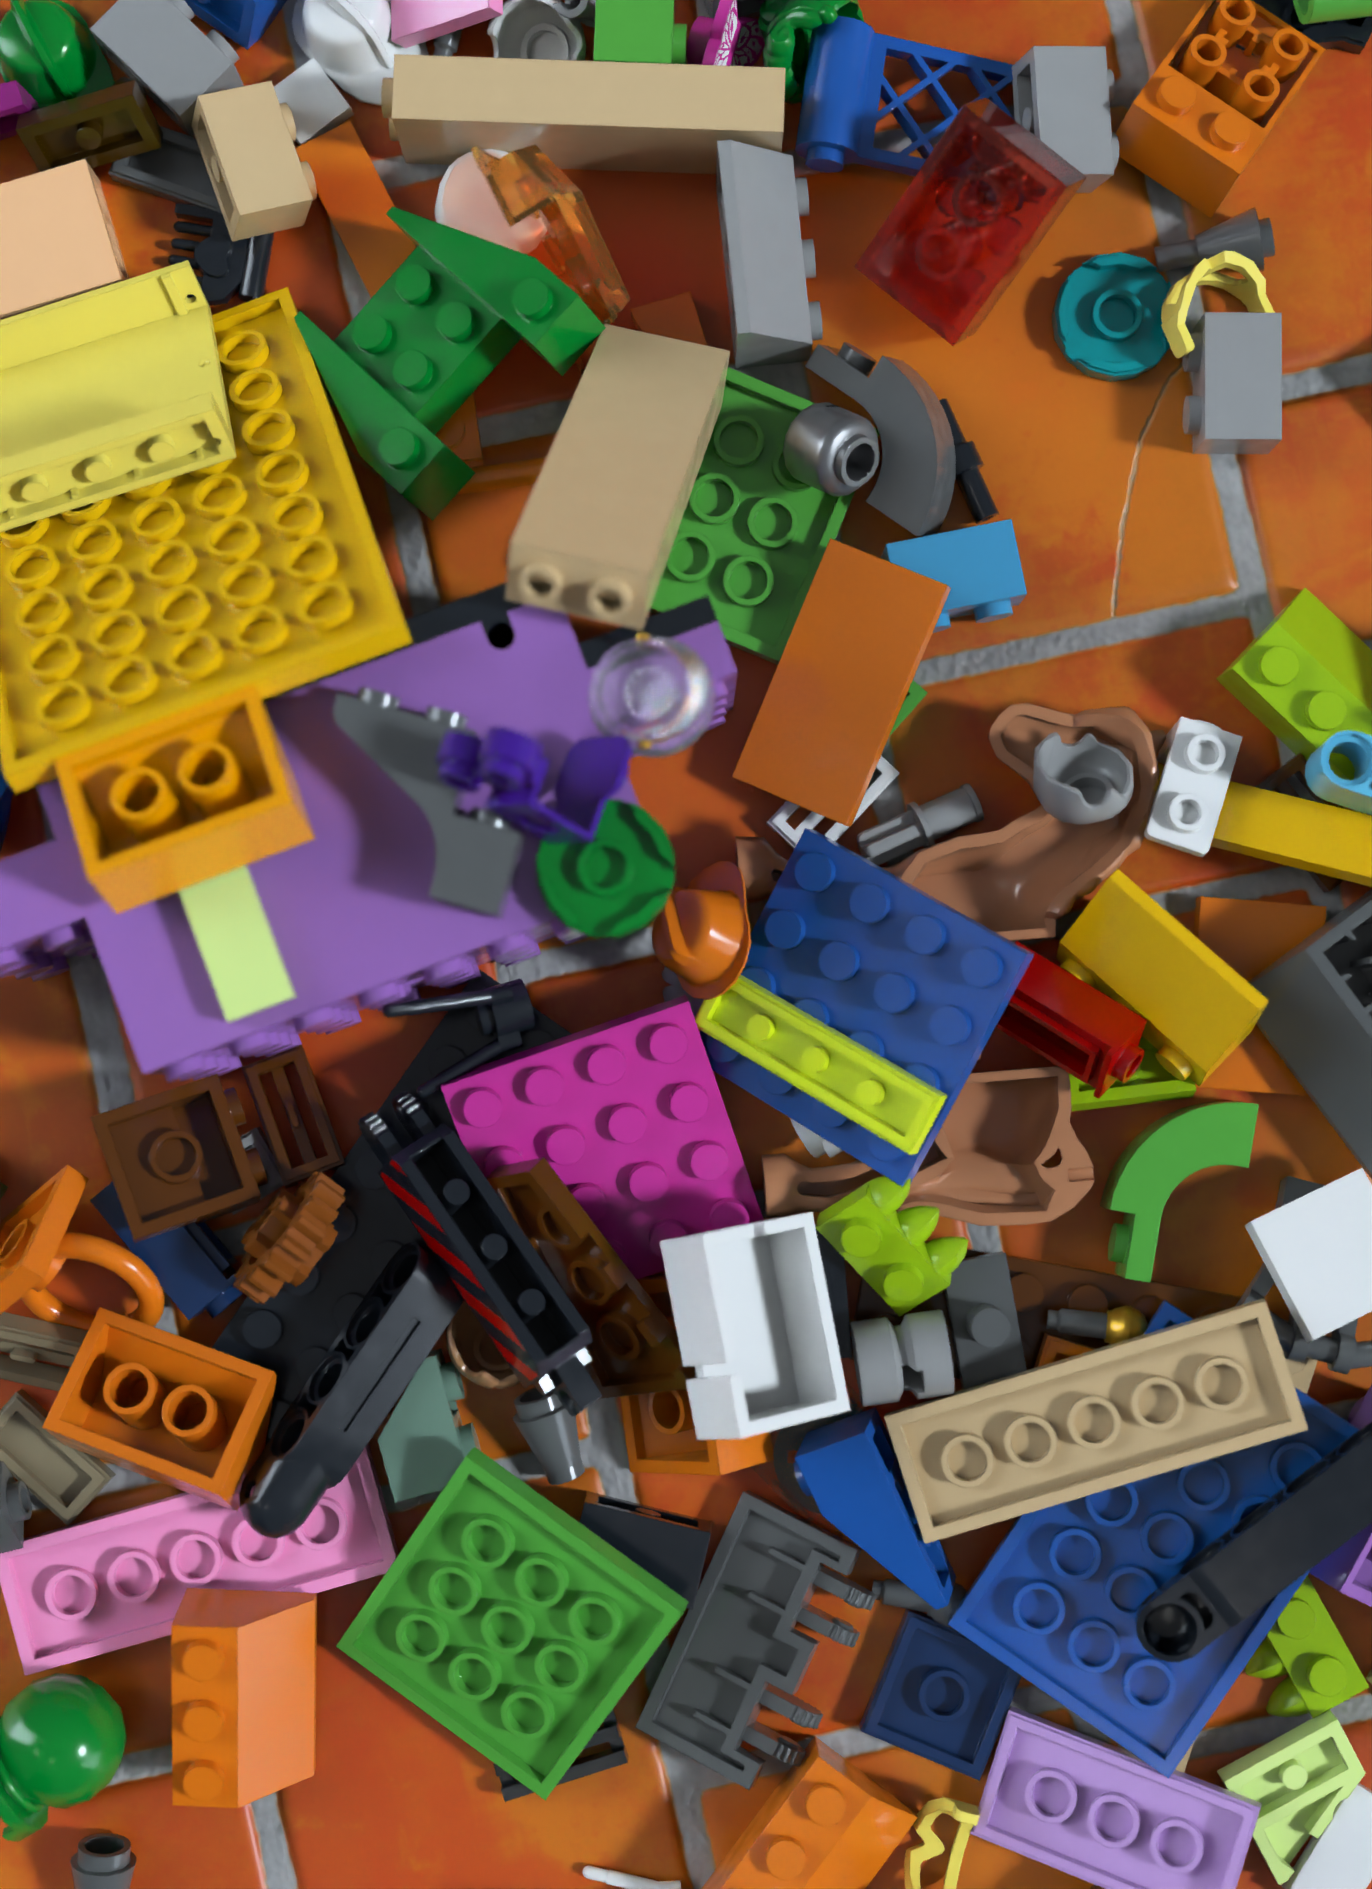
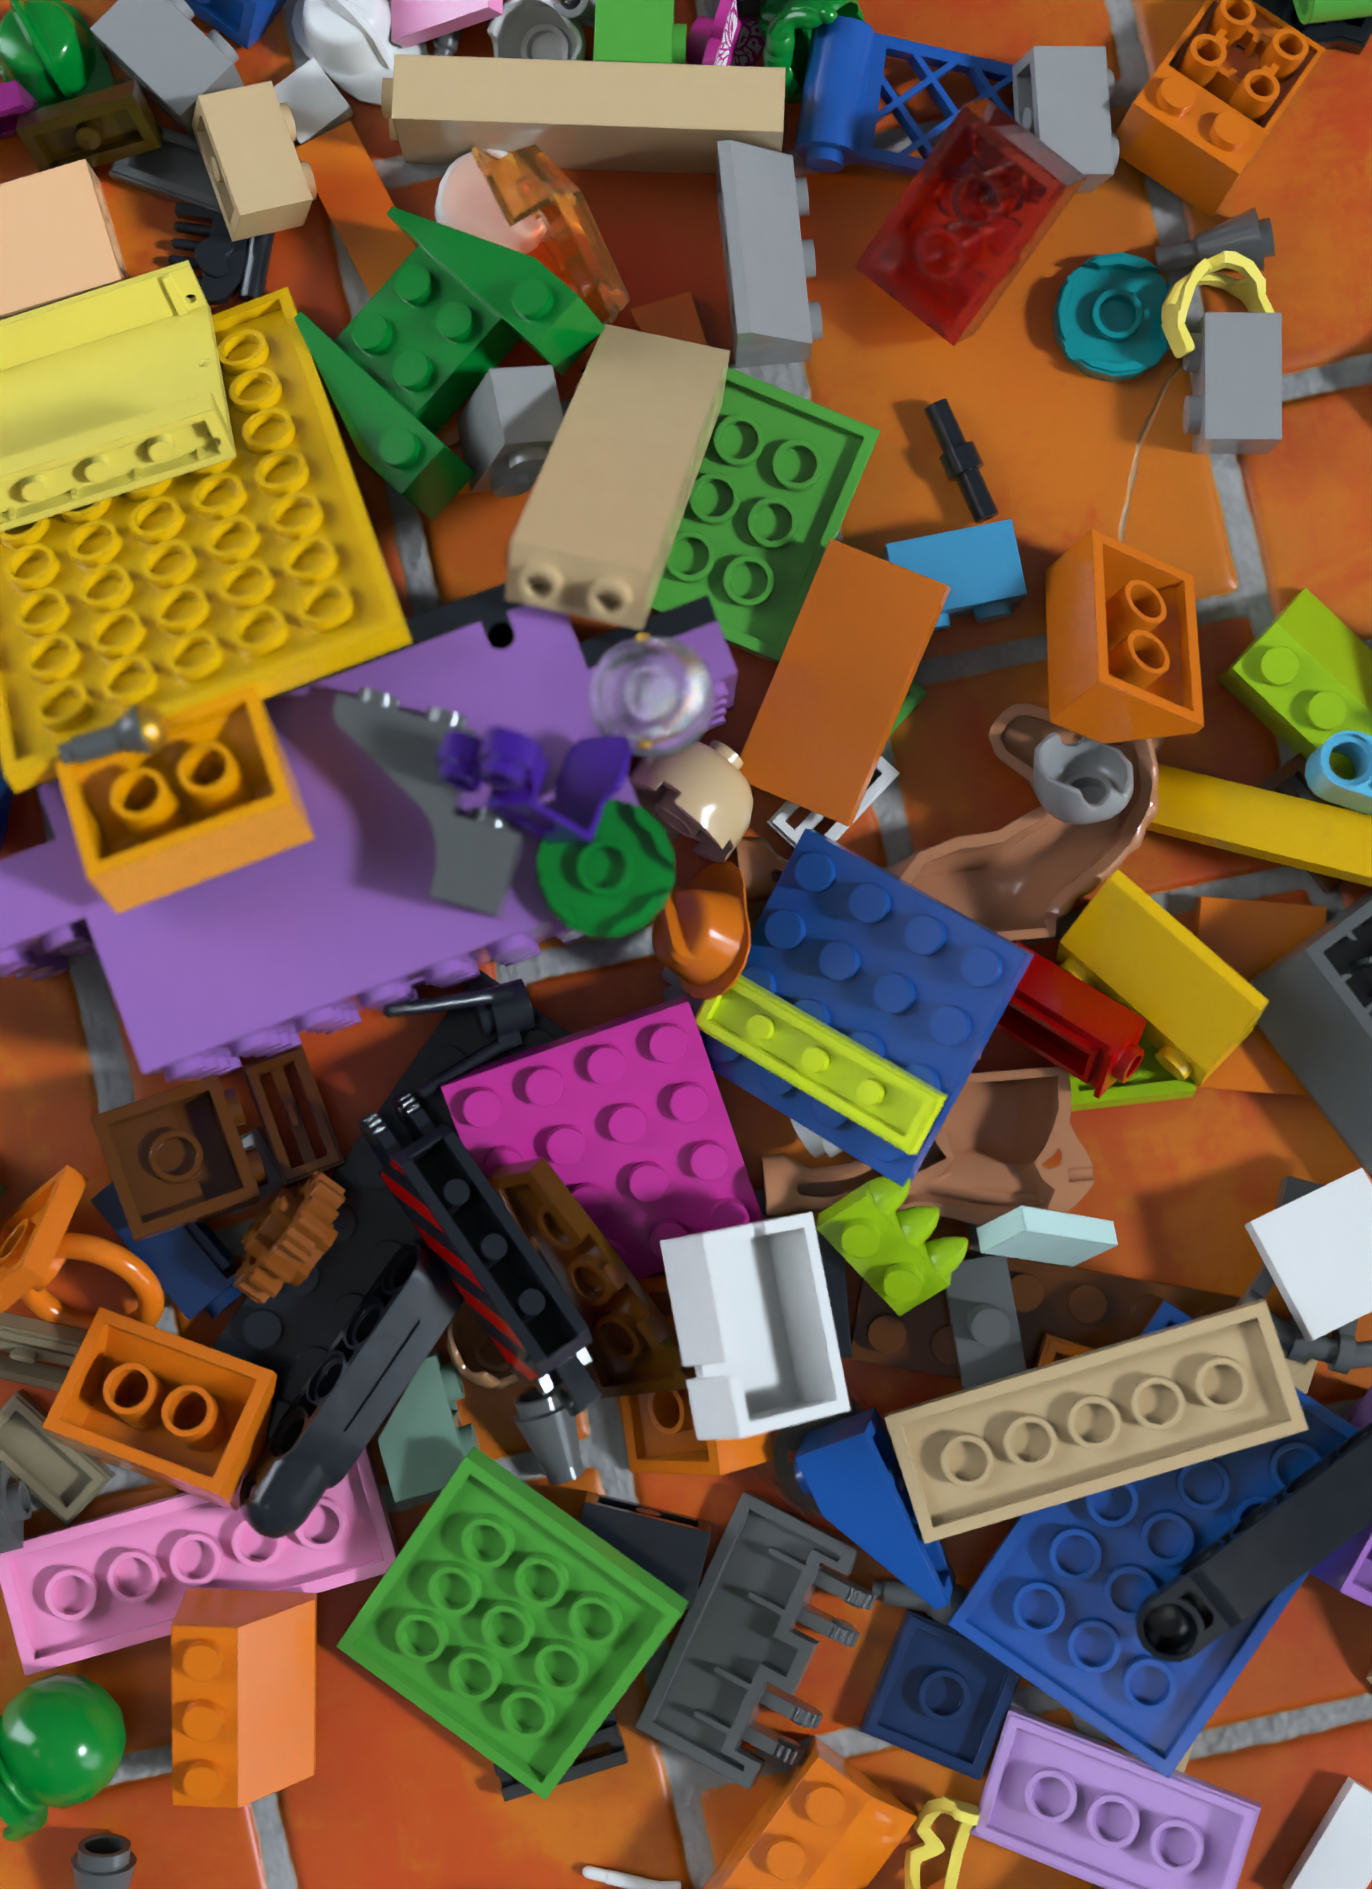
(138, 731): none -> dark grey piece
(237, 944): yellowish green tile -> none
(510, 428): none -> light grey brick
(697, 796): none -> tan cylinder
(831, 449): flat silver head -> none
(902, 1357): light grey wheel -> none
(913, 429): dark grey arch -> none
(920, 825): light grey axle -> none
(1046, 1236): none -> light aqua tile
(1112, 1326): piece -> none
(1121, 644): none -> orange slope
(1156, 1165): bright green arch -> none
(1192, 785): white bracket -> none
(1299, 1786): yellowish green wing -> none
(1311, 1654): lime plate -> none

